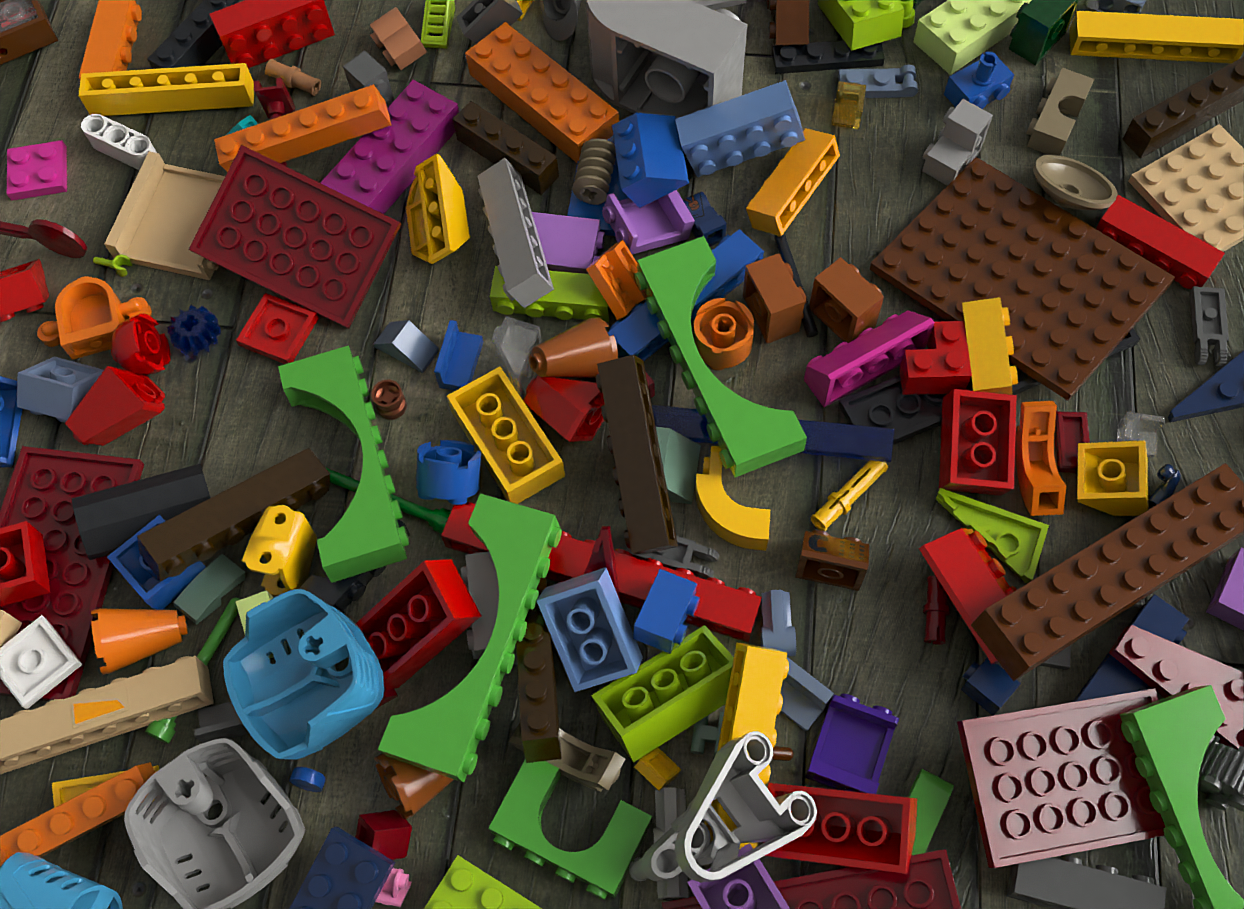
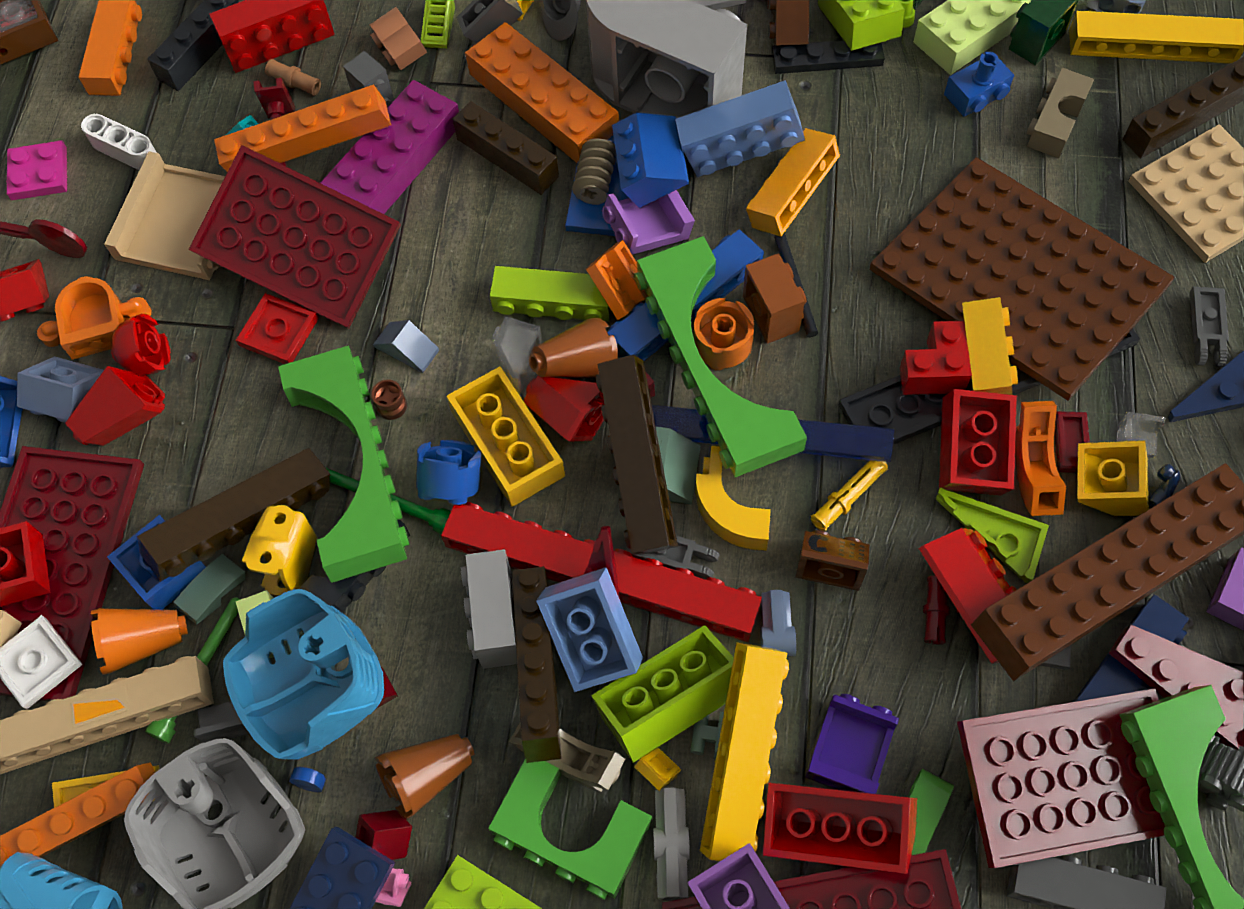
(118, 261): lime hand -> none
(118, 513): black piece -> none
(167, 89): yellow brick -> none
(194, 330): clear blue gear -> none
(418, 619): red brick -> none
(435, 211): yellow wedge -> none
(449, 730): bright green arch -> none
(457, 358): blue panel -> none
(514, 234): light grey brick -> none
(569, 241): medium lavender brick -> none
(665, 610): blue brick -> none
(705, 219): dark blue leg -> none
(749, 804): light grey connector -> none
(782, 753): reddish brown piece -> none
(803, 696): sand blue panel -> none
(845, 300): dark orange brick -> none
(848, 105): clear yellow panel -> none
(866, 357): dark pink slope -> none
(882, 82): sand blue plate -> none
(957, 142): light grey brick -> none
(989, 685): dark blue brick -> none
(1074, 183): dark tan dish -> none
(1160, 242): red brick -> none

